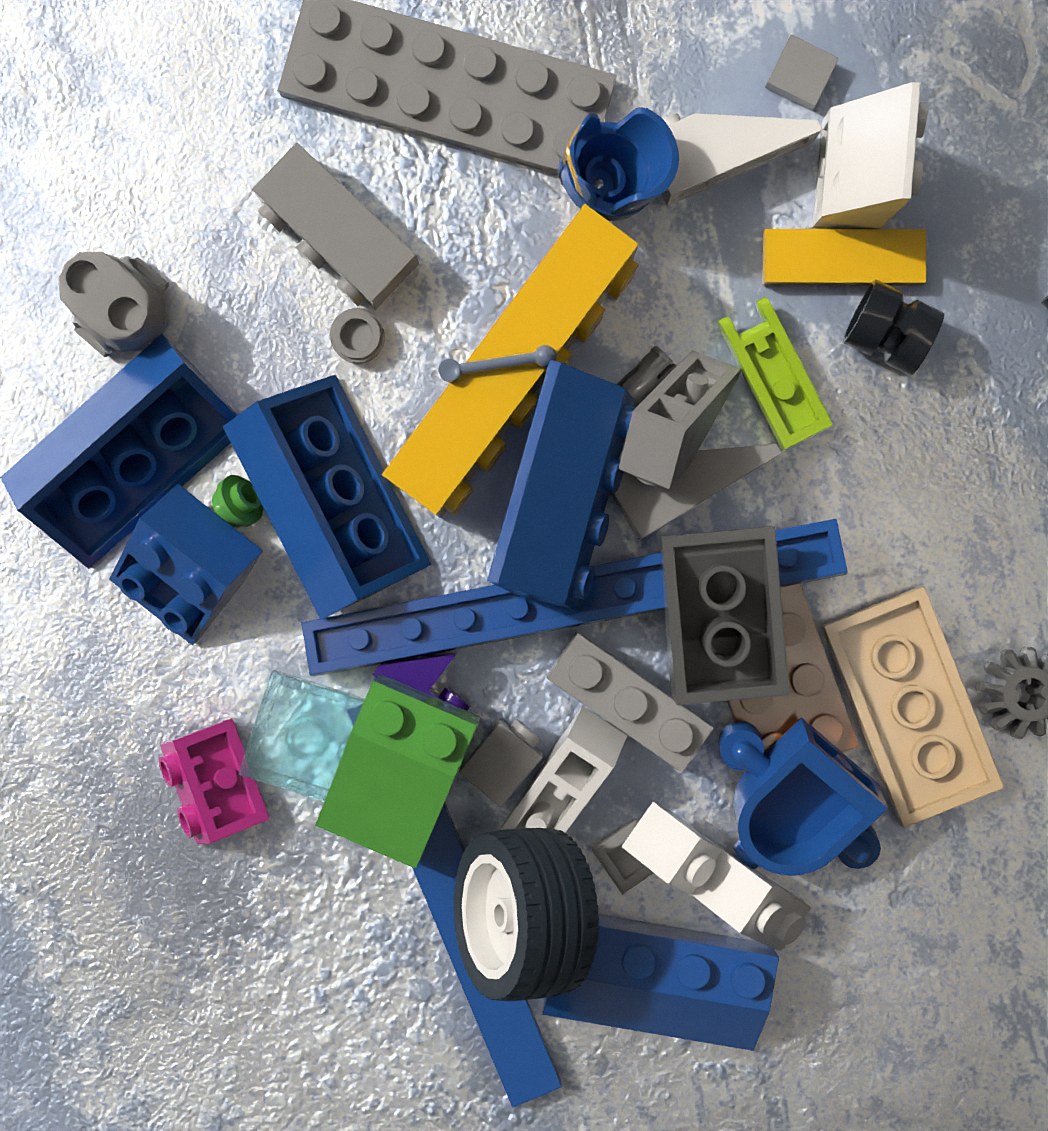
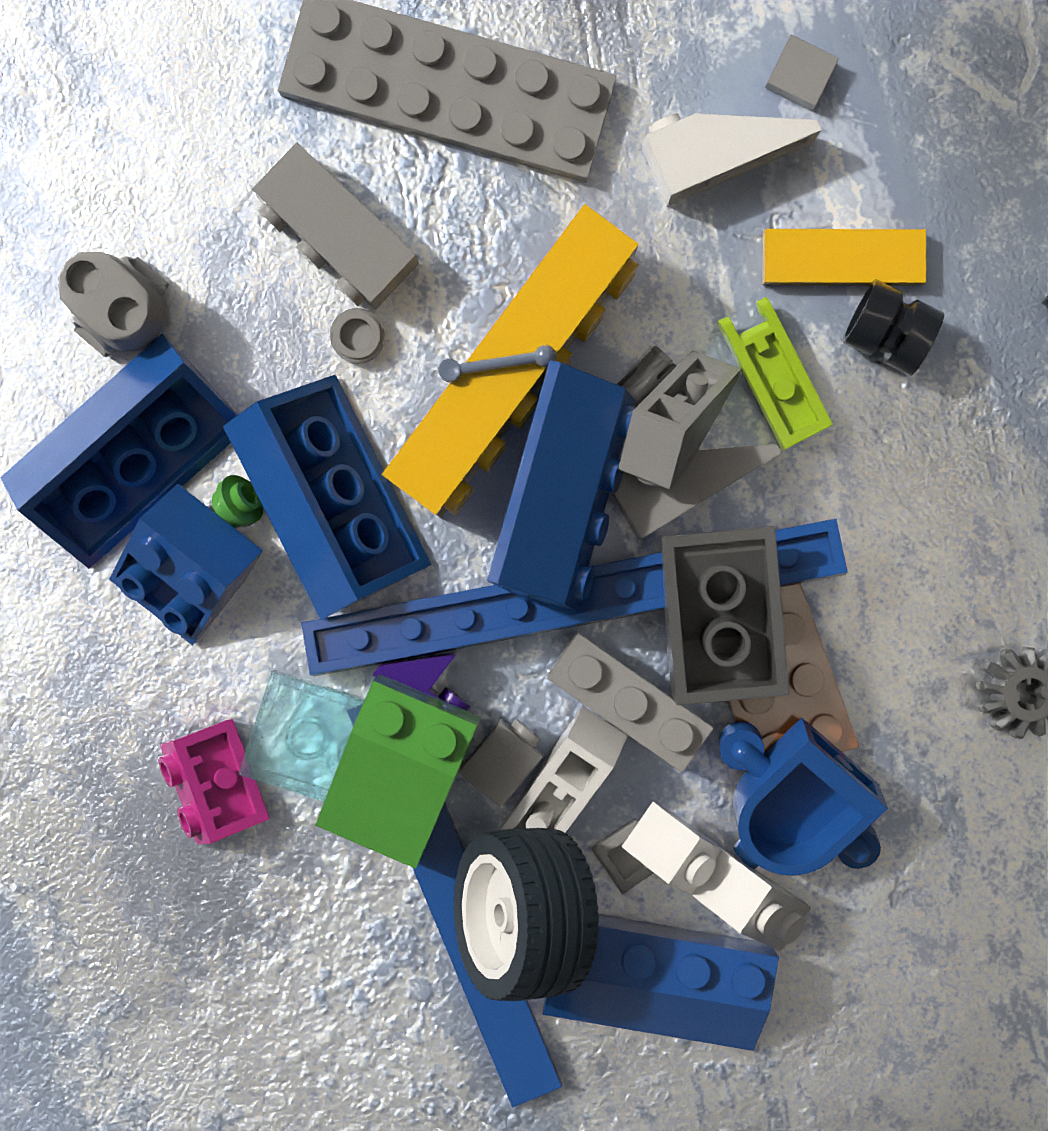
(625, 160): blue helmet -> none
(869, 159): white slope -> none
(912, 706): tan plate -> none

